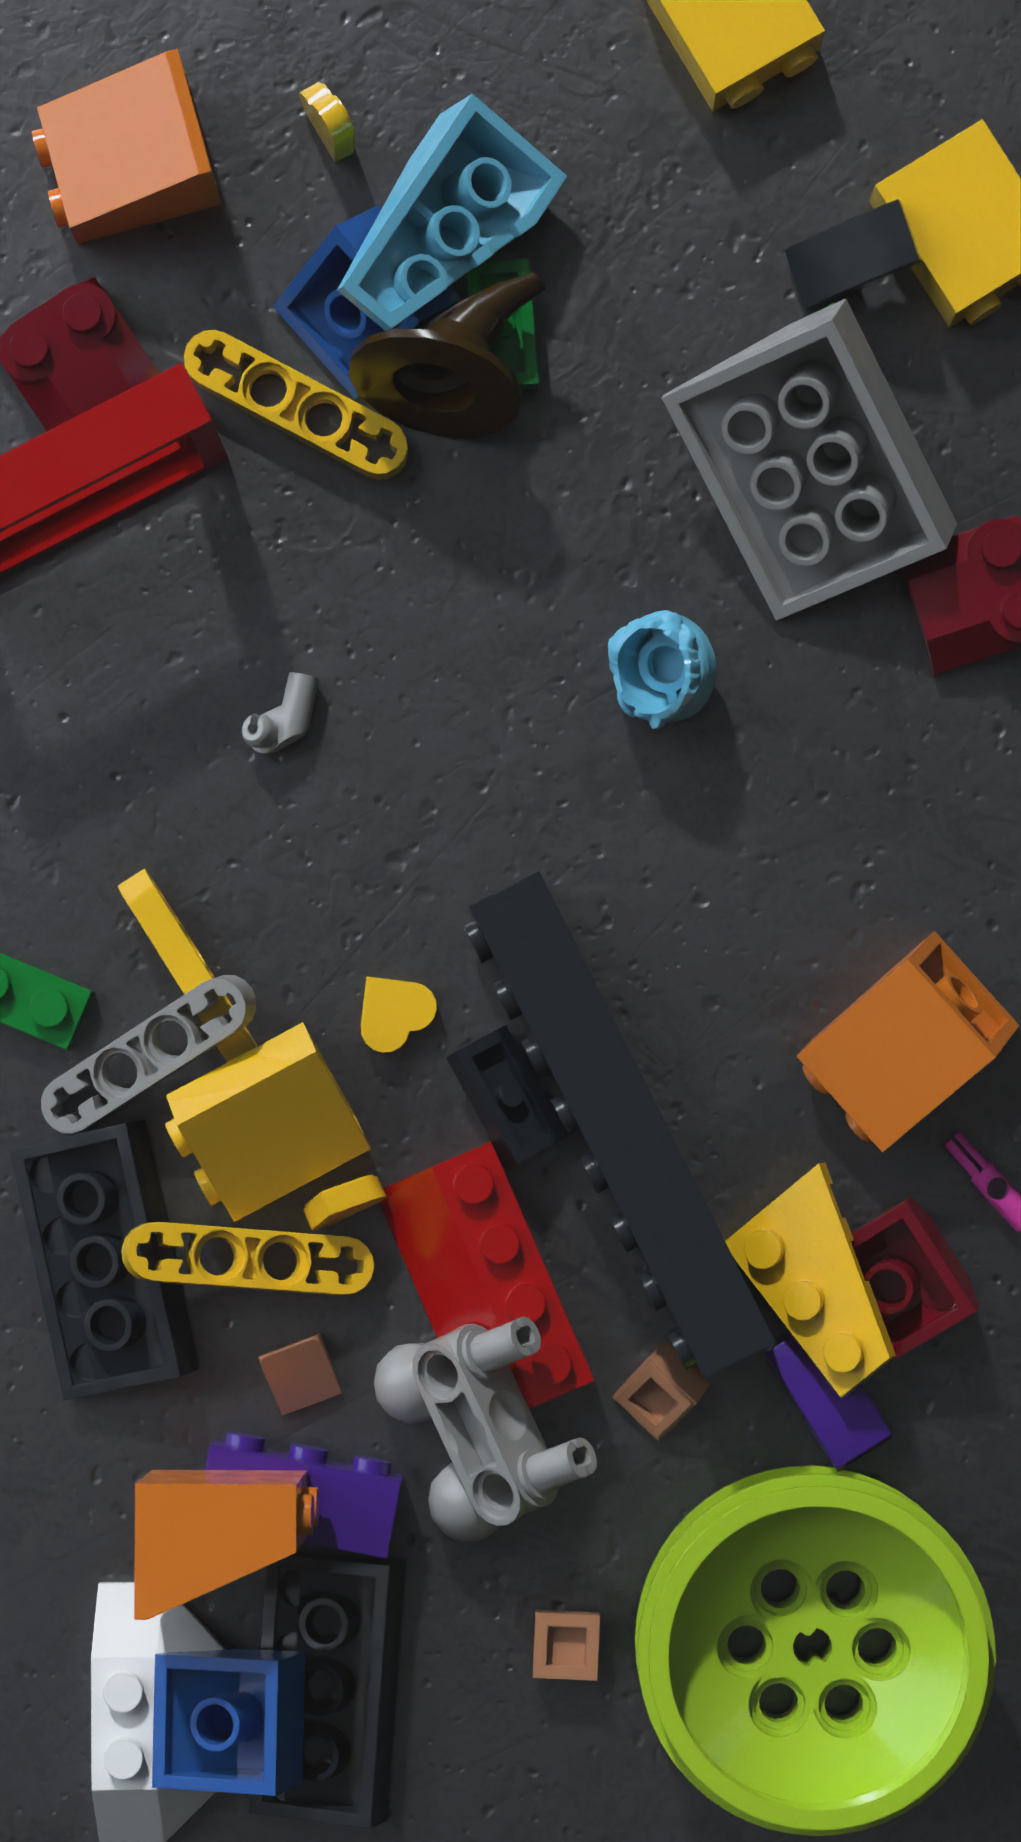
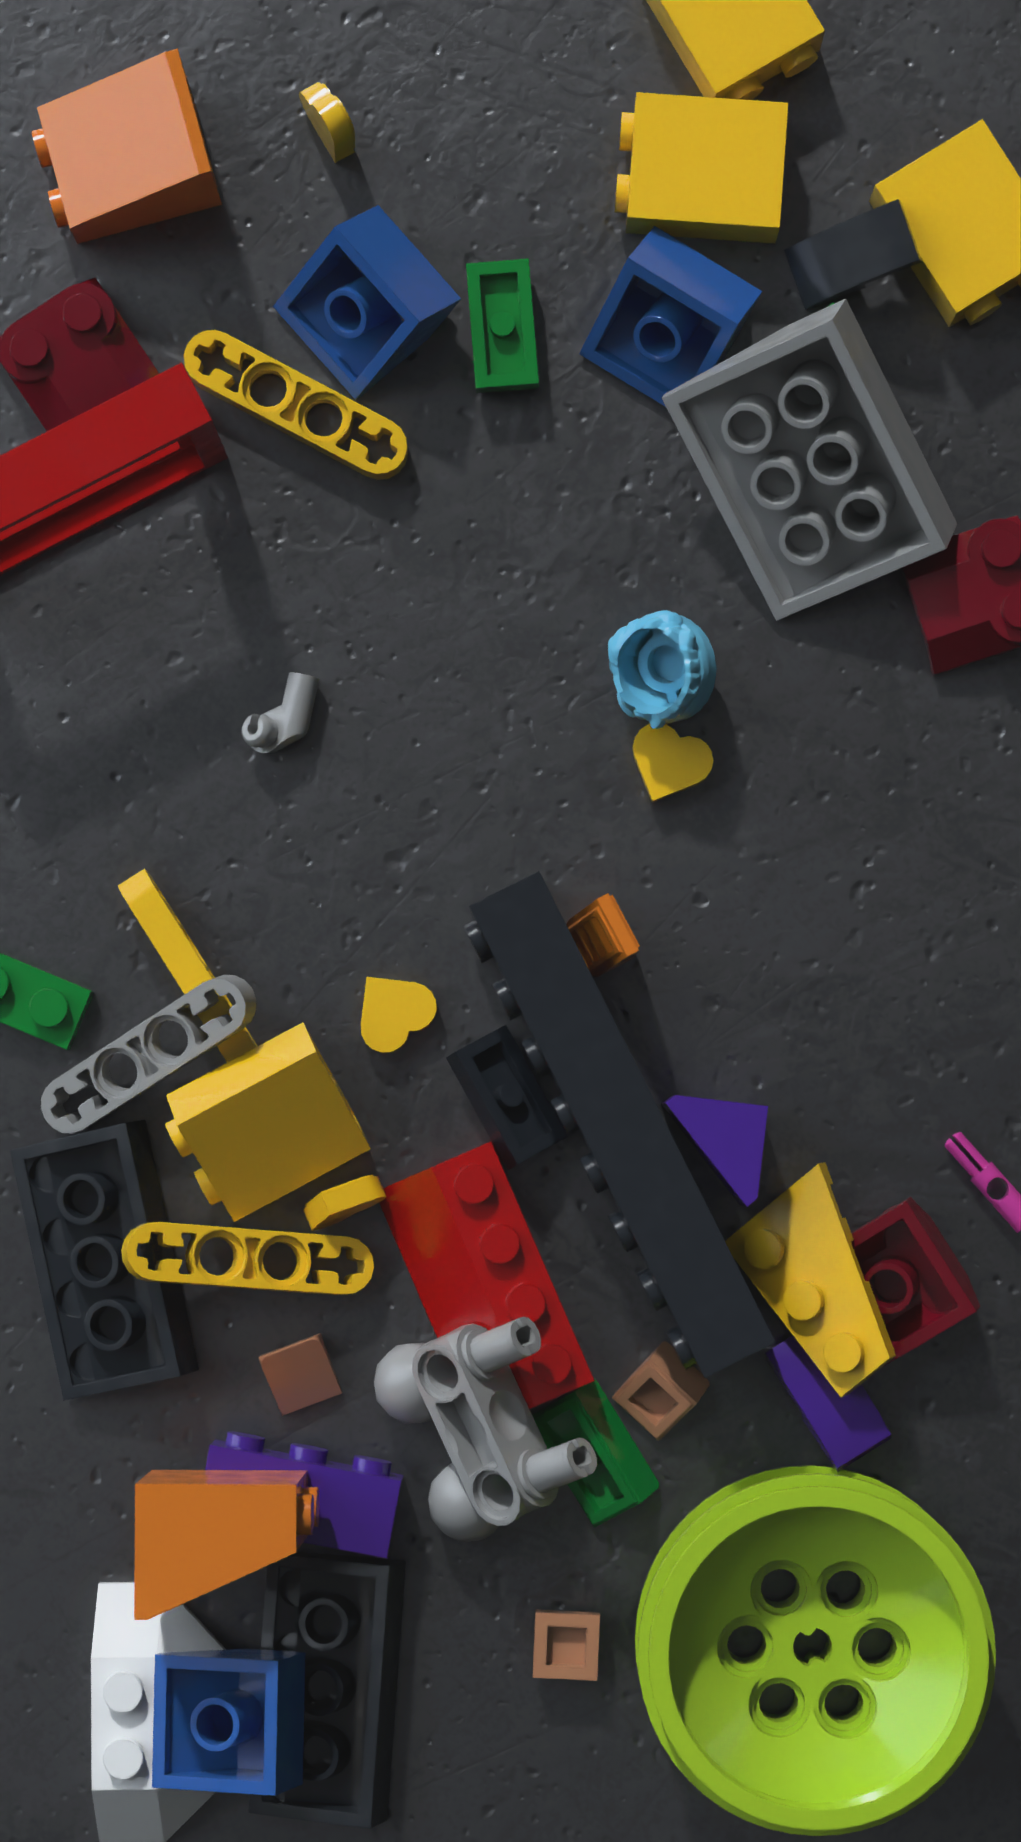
(446, 370): dark brown piece -> none
(451, 209): medium azure wedge -> none
(603, 935): none -> orange slope
(621, 1470): none -> green slope
(668, 316): none -> blue slope
(670, 762): none -> yellow tile
(703, 167): none -> yellow brick
(726, 1137): none -> dark purple slope
(907, 1043): orange slope -> none

